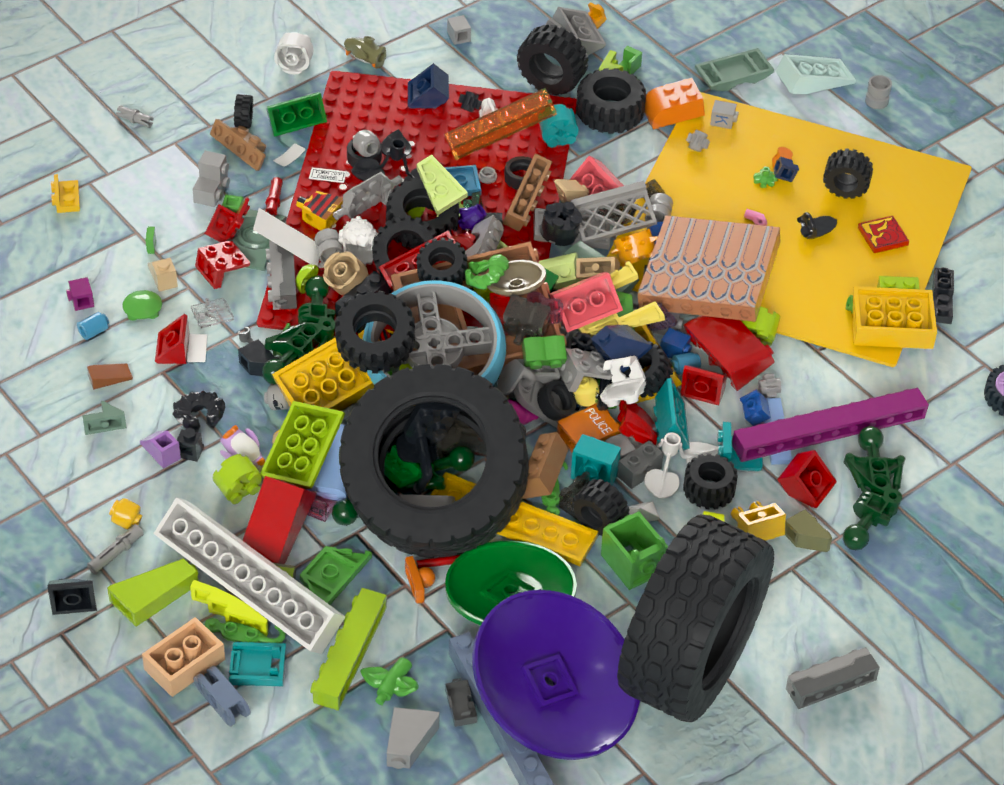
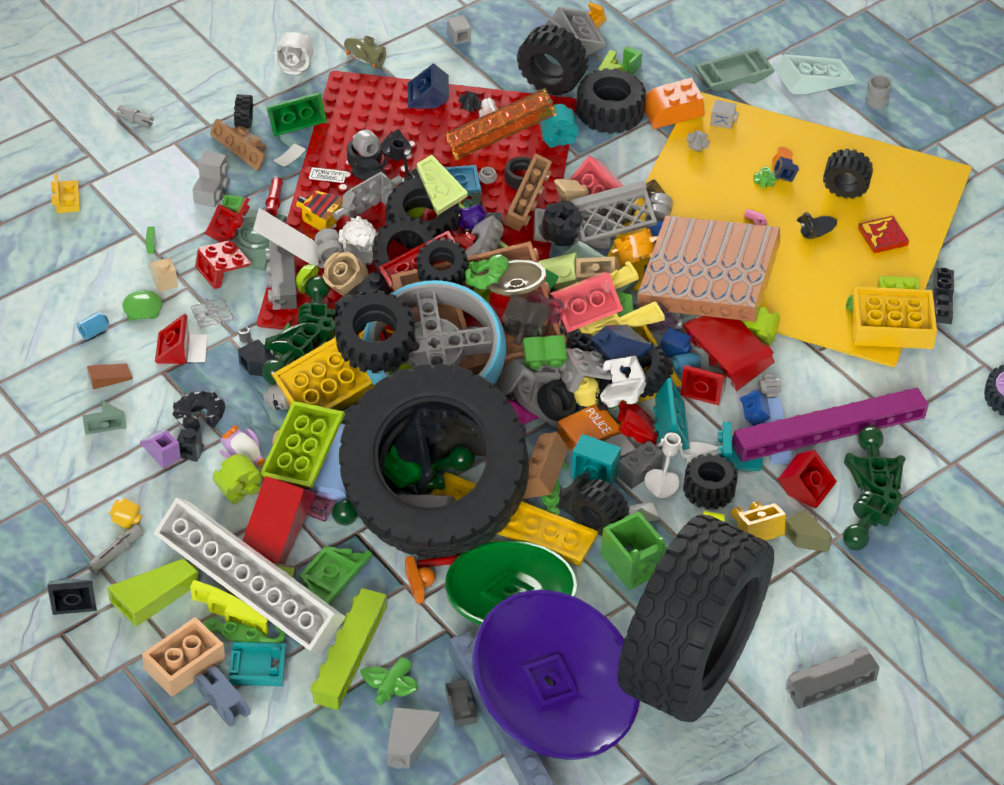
(80, 294): magenta brick -> none

